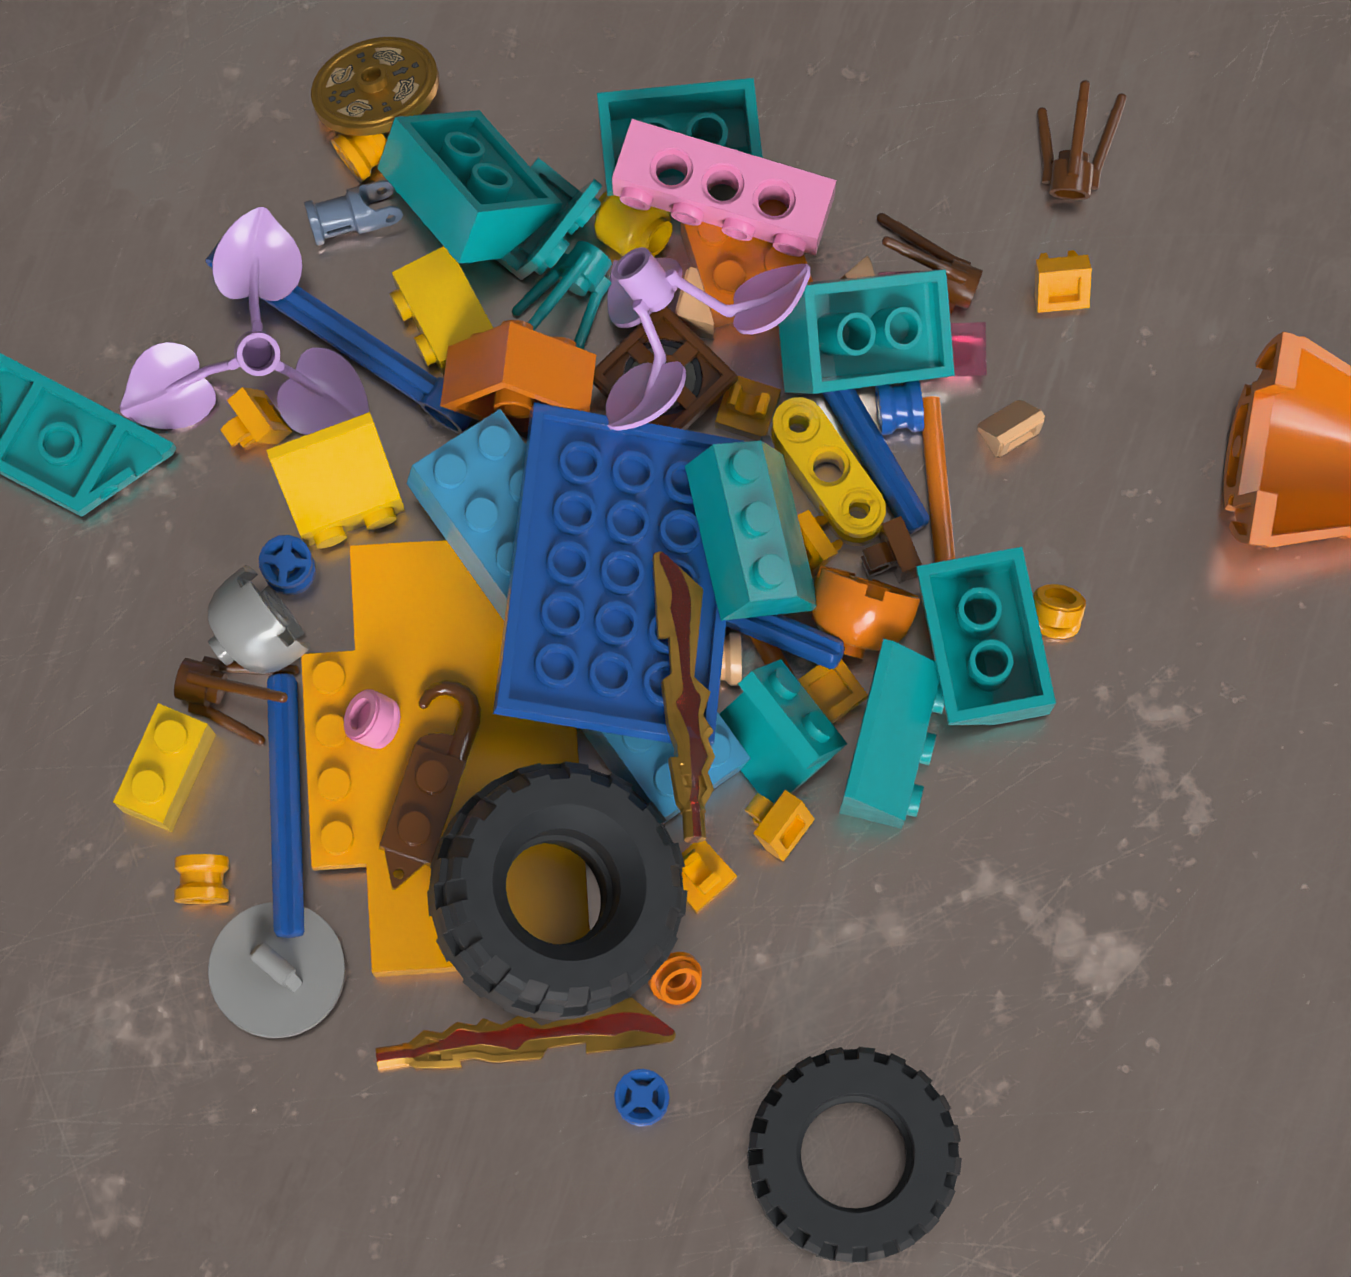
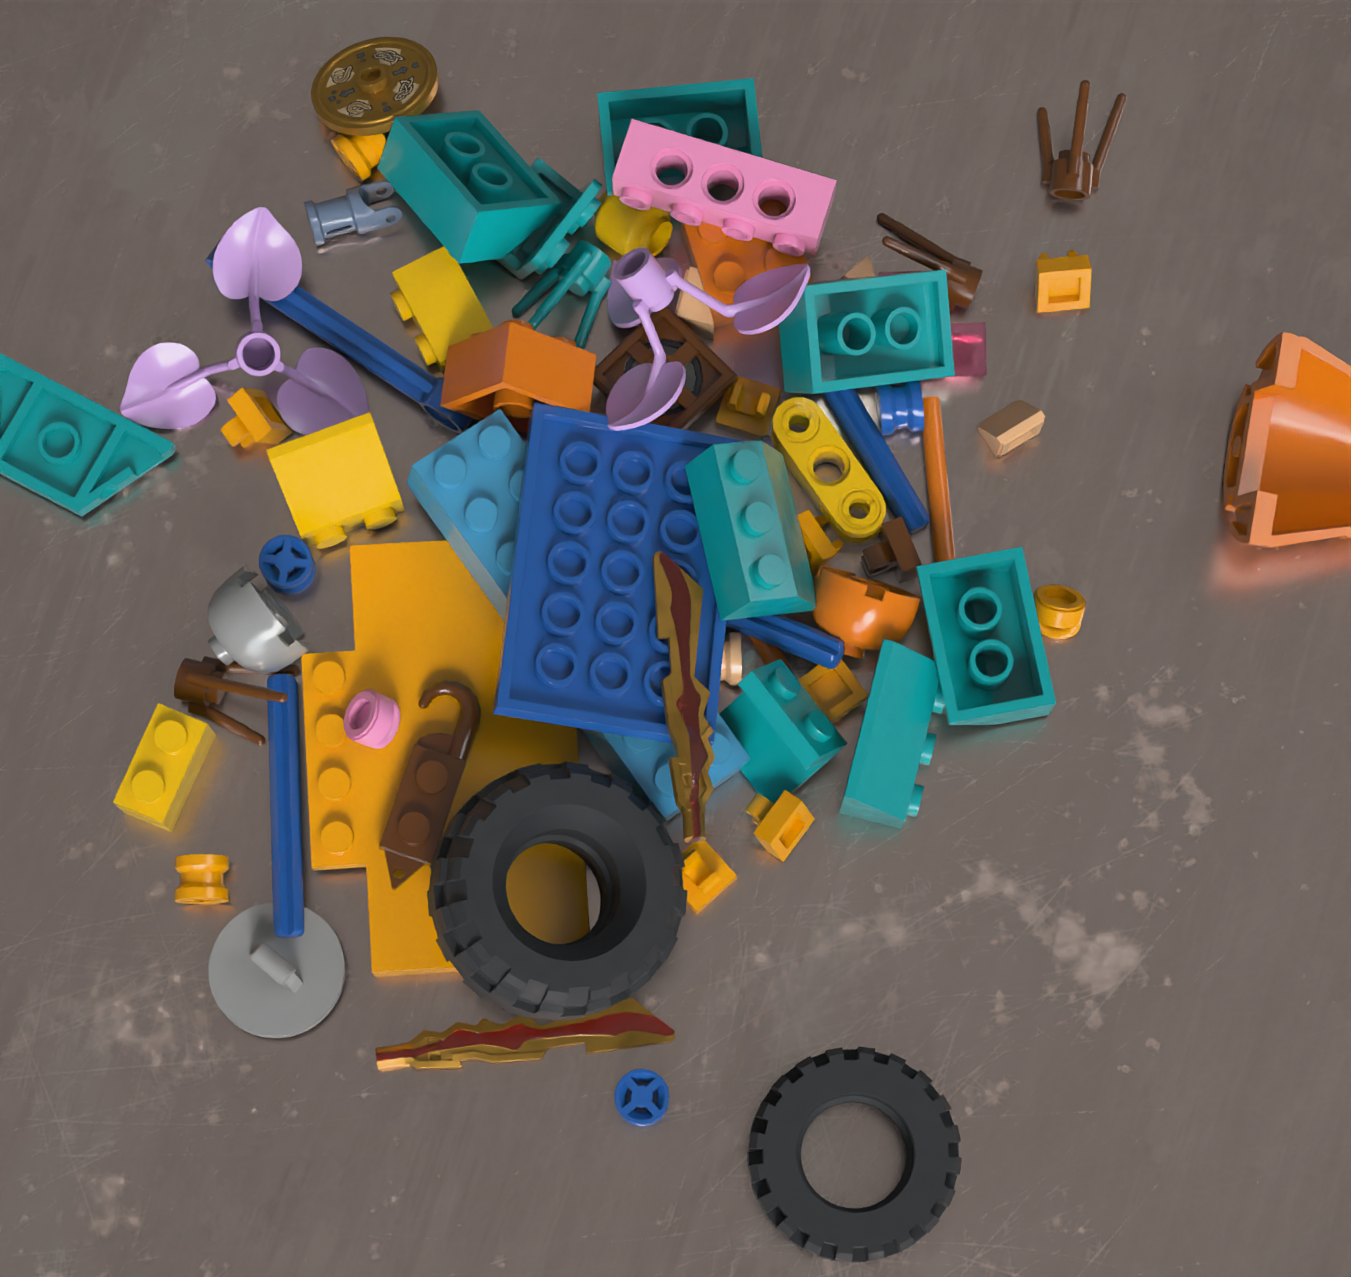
(677, 979): orange plate -> none

